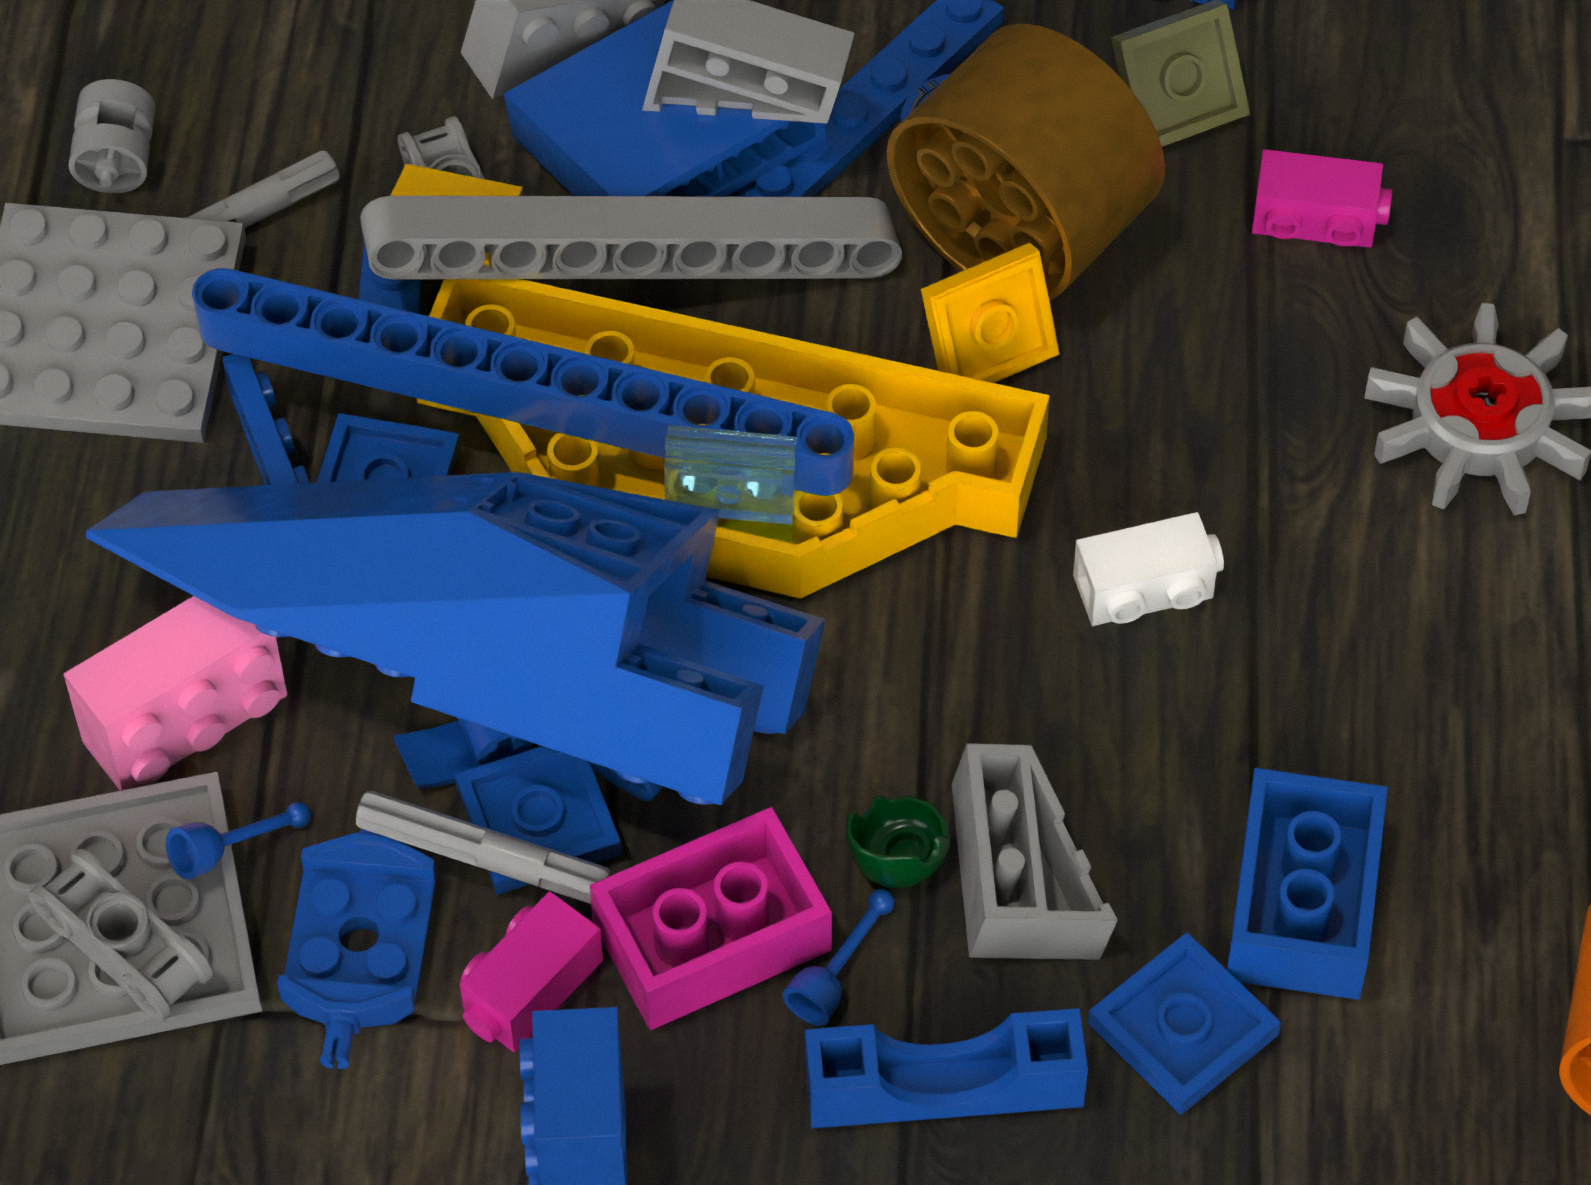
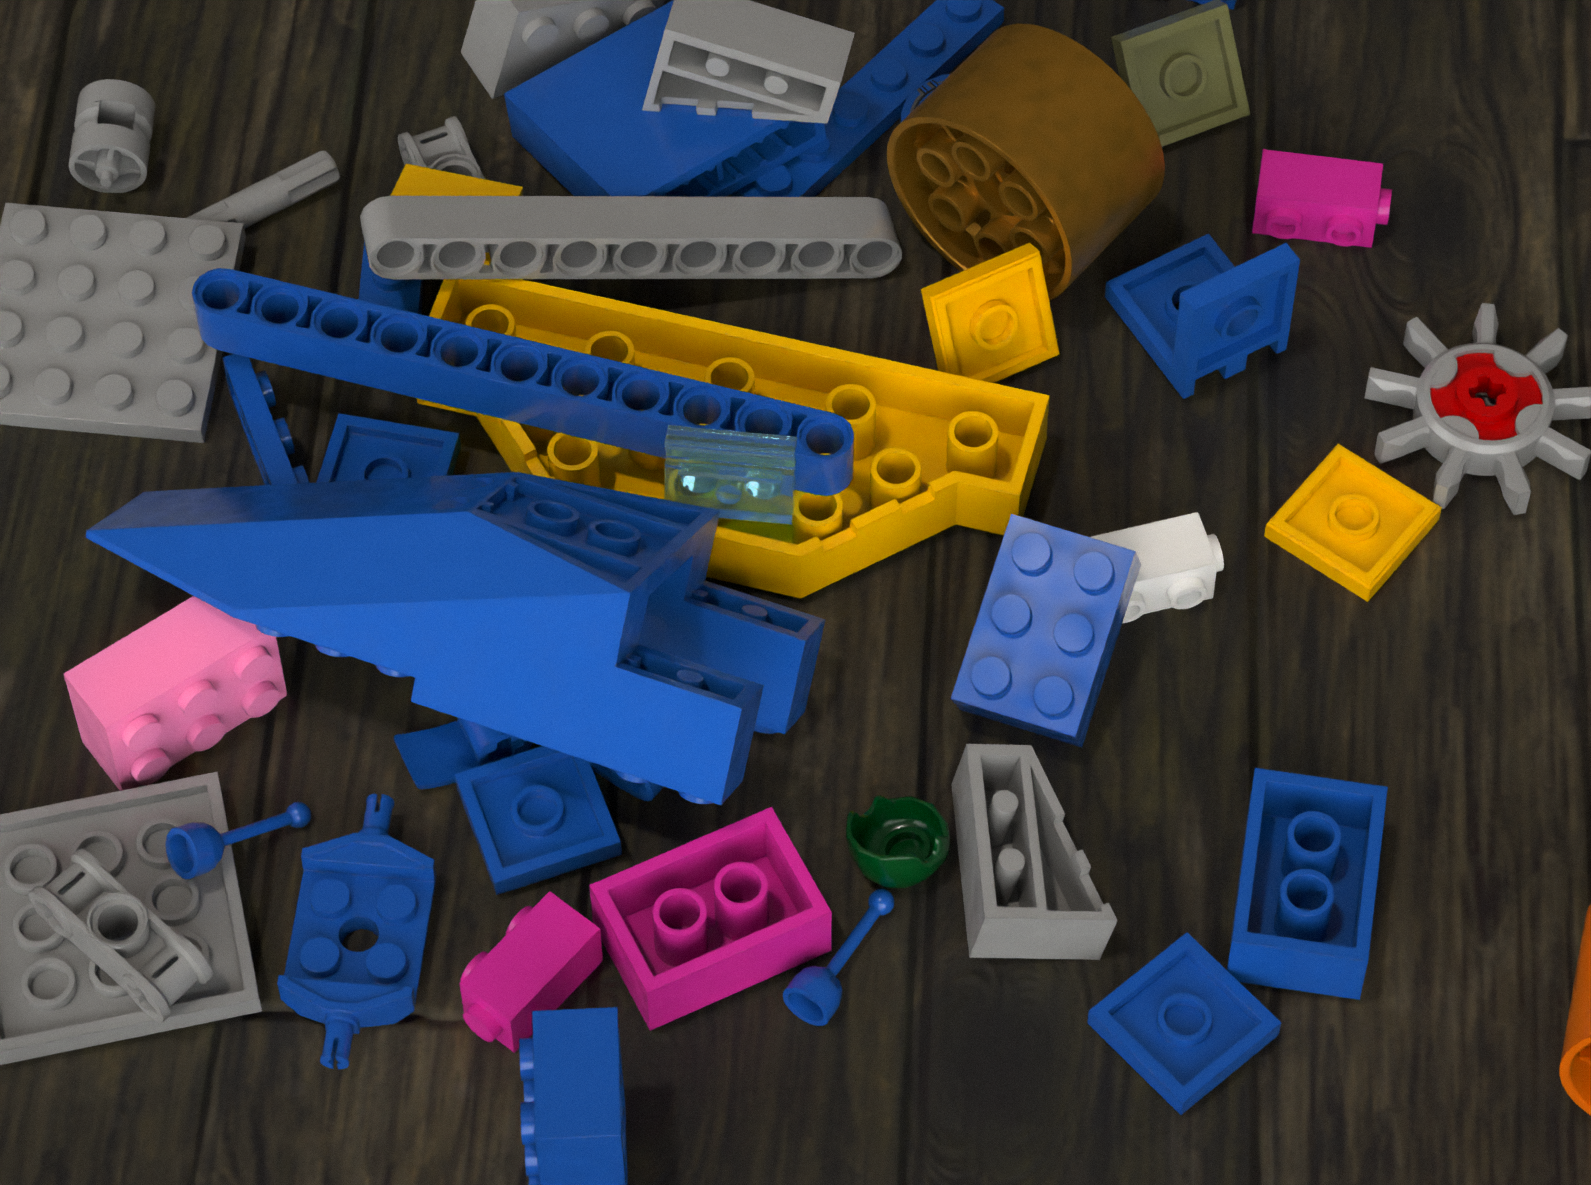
(478, 846): light grey axle -> none
(1018, 1067): blue arch -> none
(1046, 630): none -> brick
(1220, 312): none -> blue bracket
(1352, 522): none -> yellow tile

